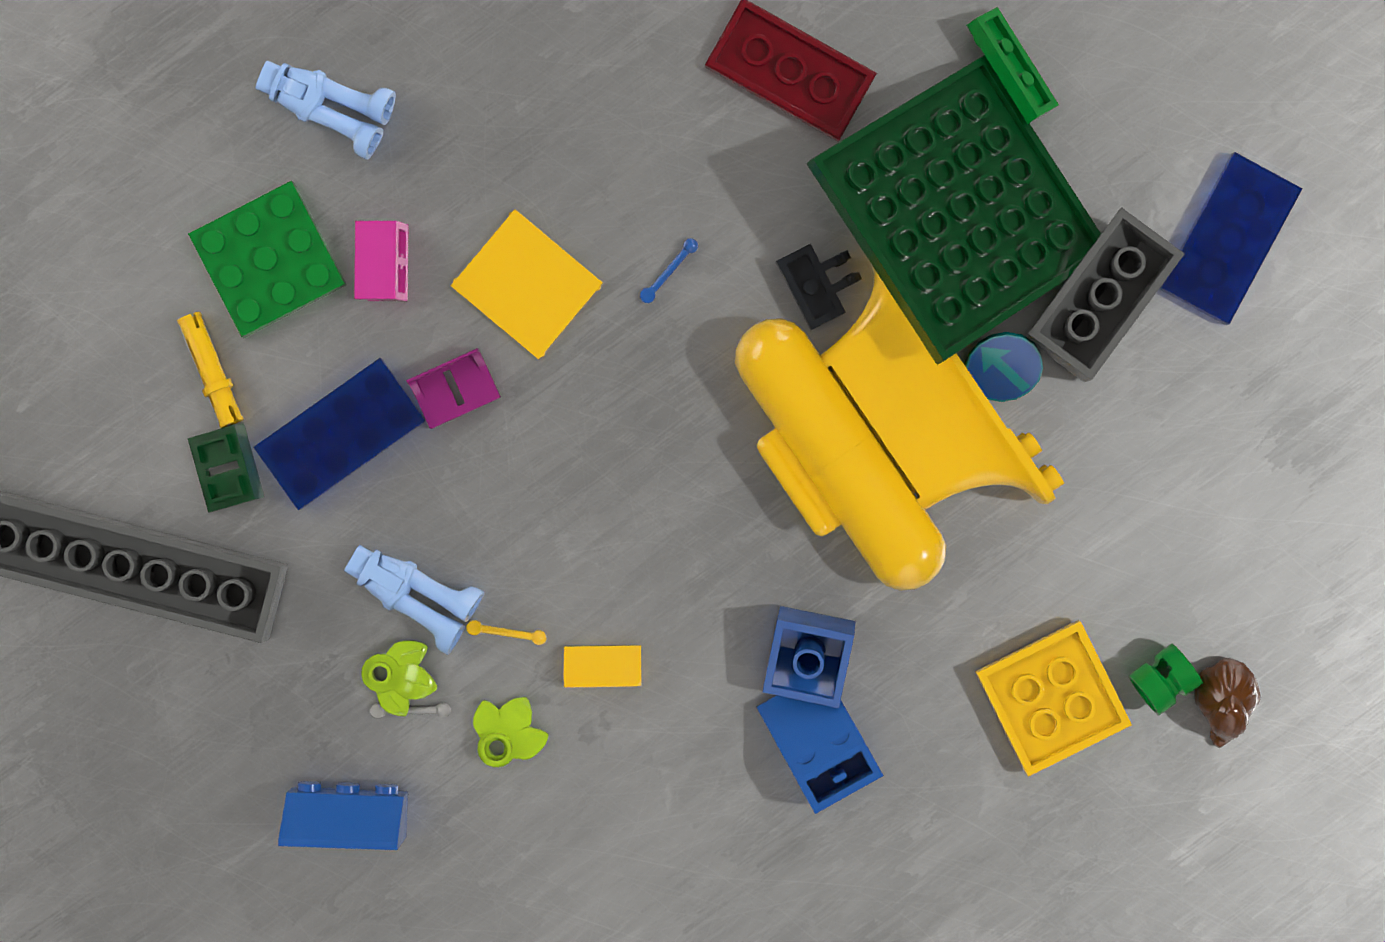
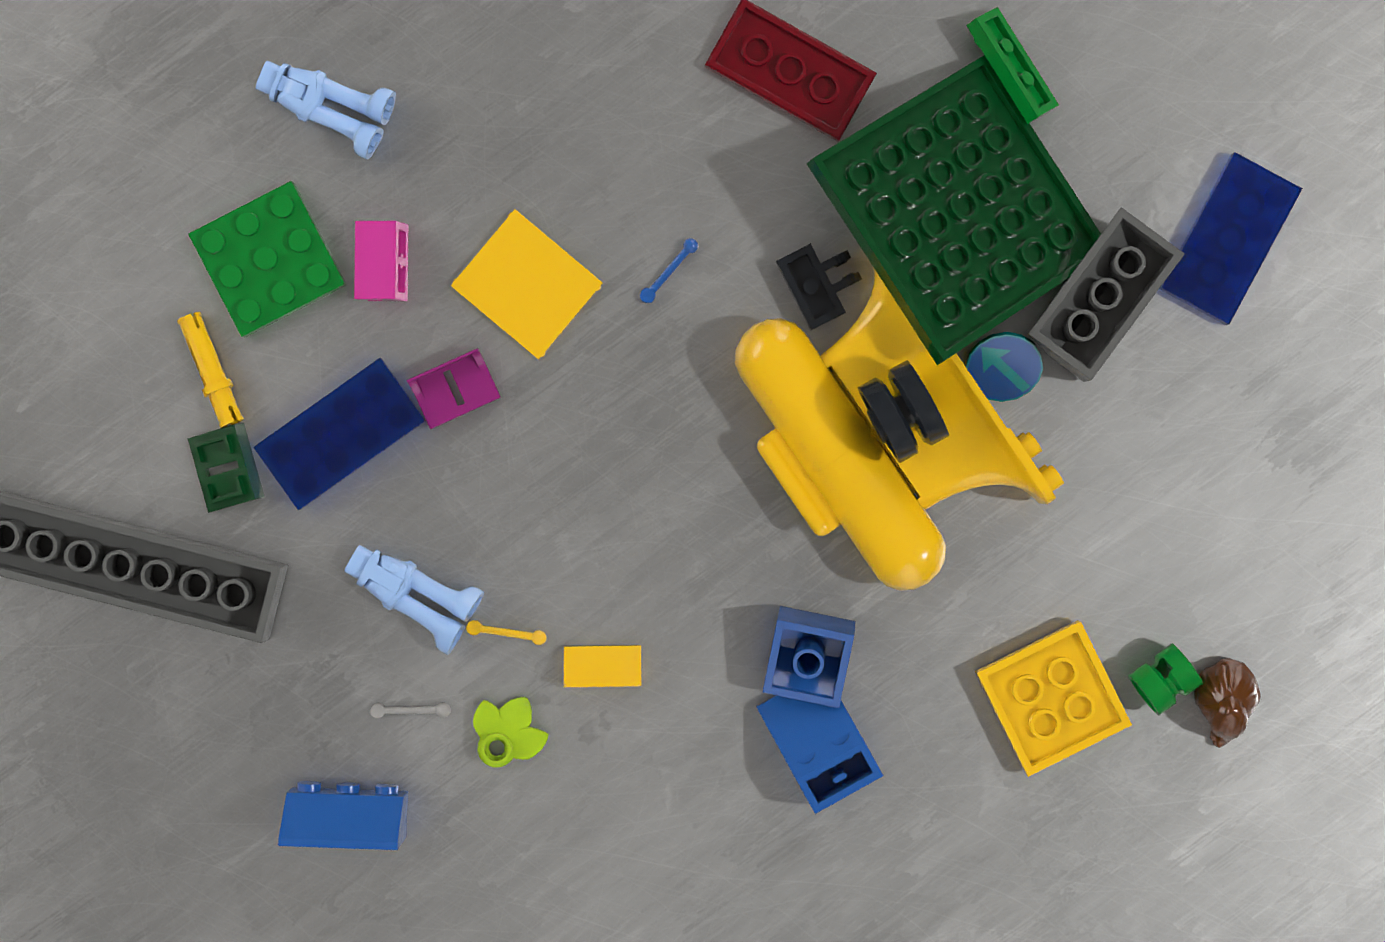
(404, 676): lime plate -> none
(906, 409): none -> black wheel

